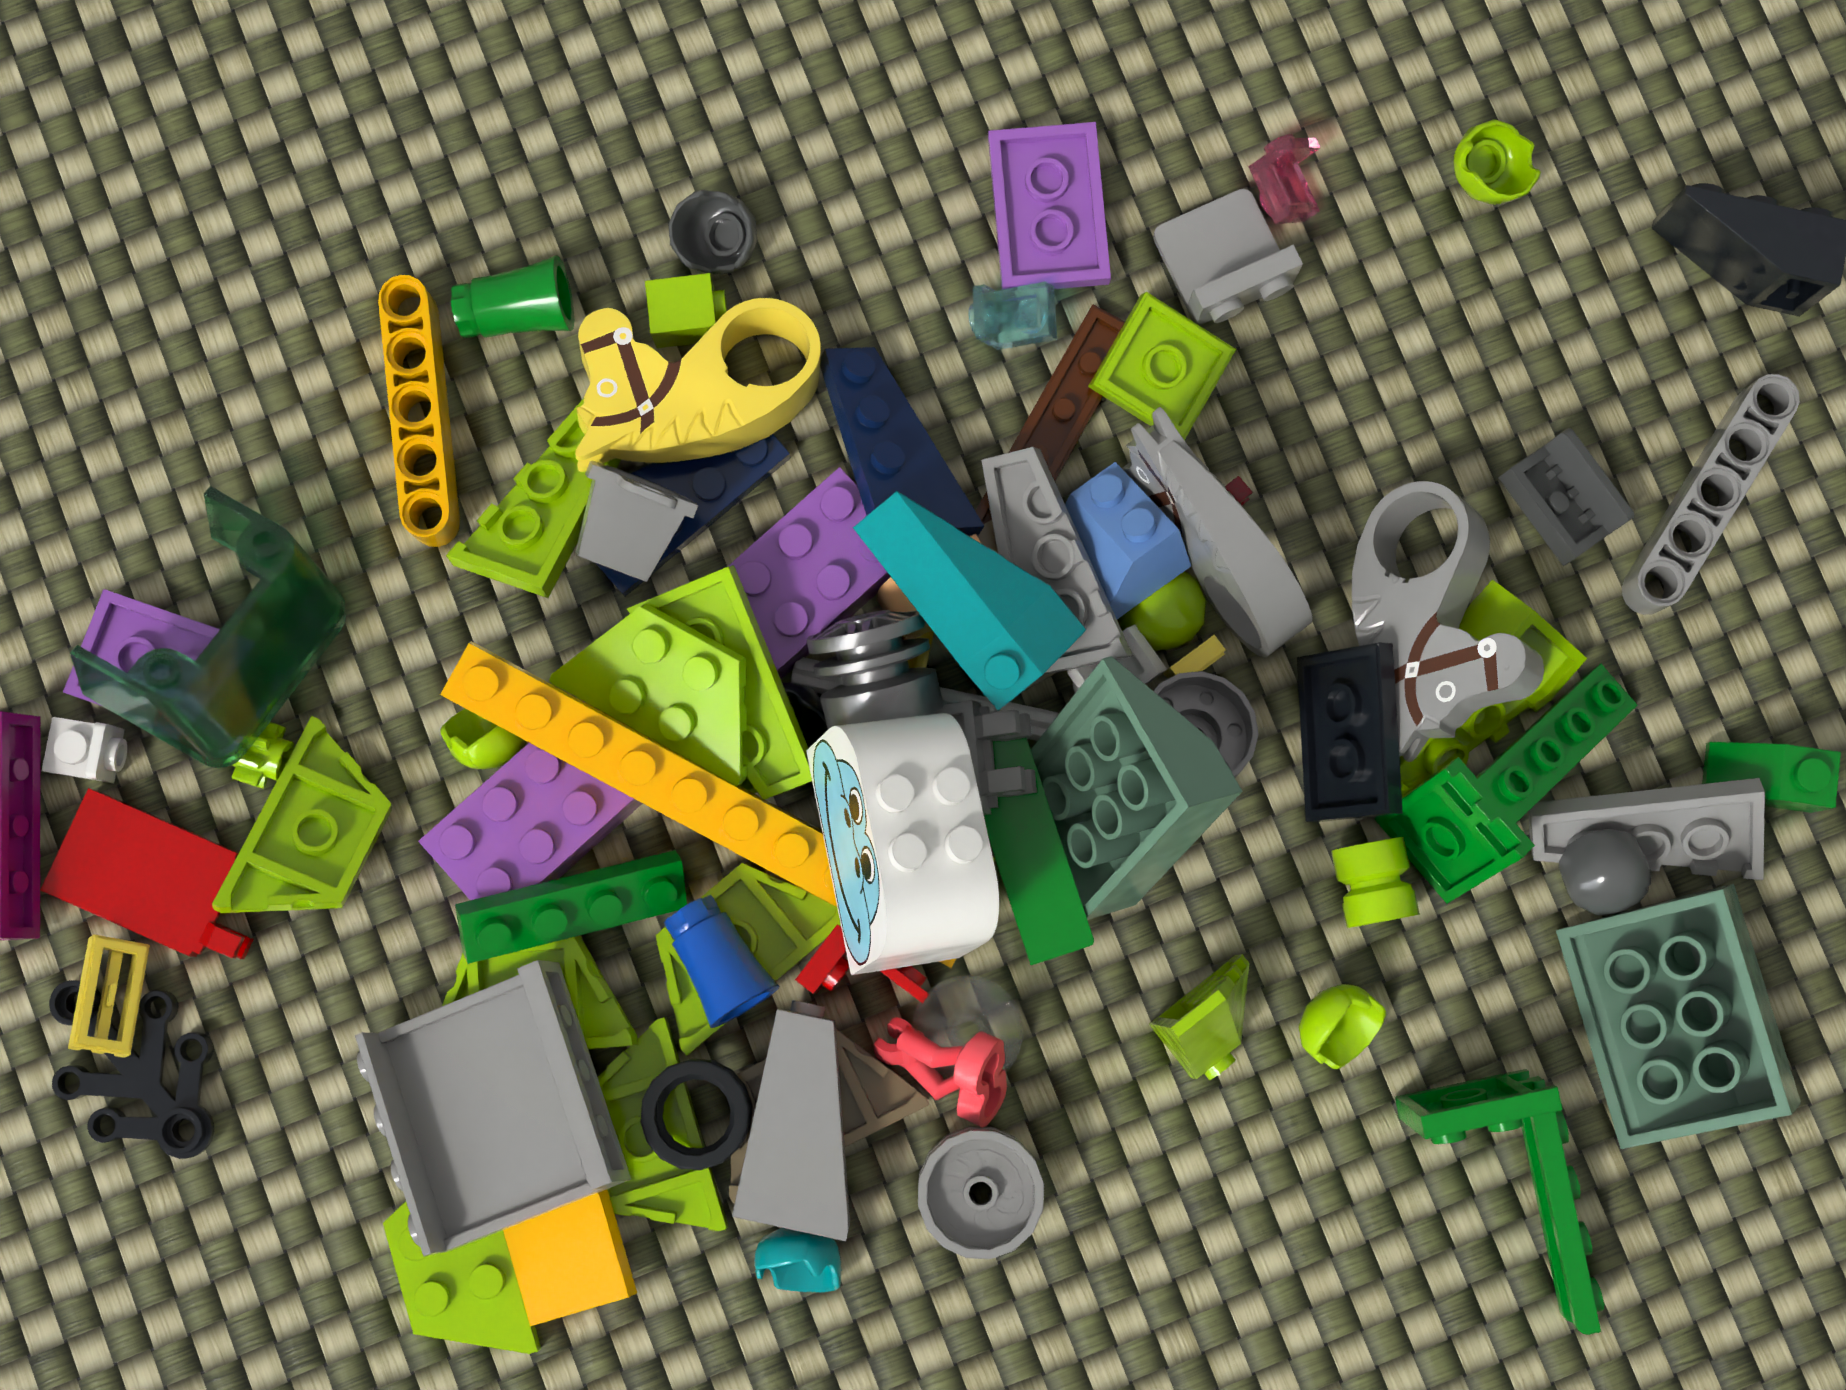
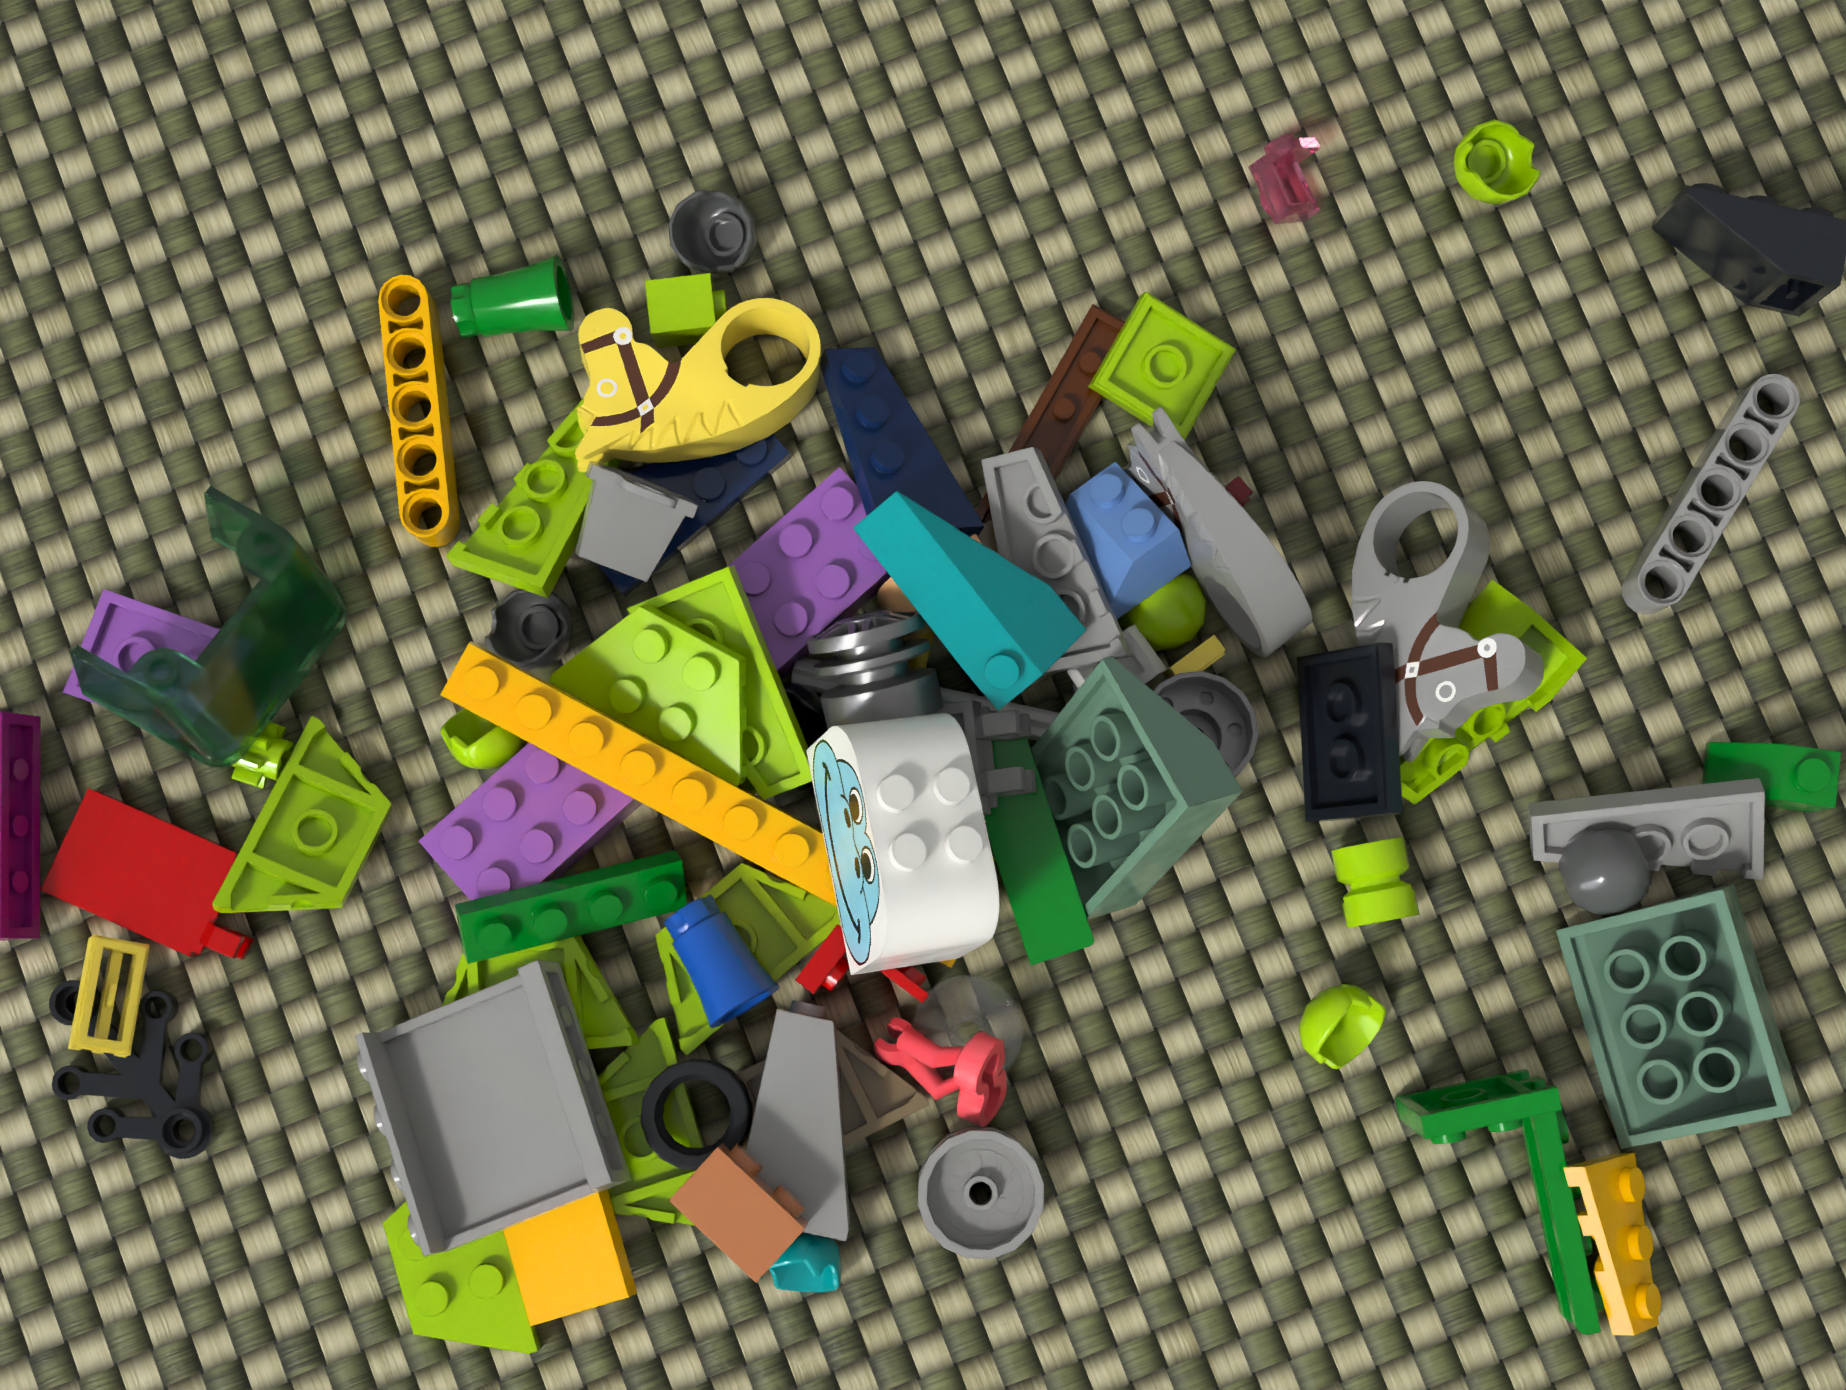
(85, 750): white bracket -> none
(530, 629): none -> dark grey hair
(741, 1210): none -> nougat brick
(1014, 315): clear light blue bracket -> none
(1049, 206): medium lavender plate -> none
(1207, 1021): lime wedge -> none
(1225, 257): light grey bracket -> none
(1465, 825): green bracket -> none
(1566, 496): dark grey bracket -> none
(1615, 1220): none -> yellow wing

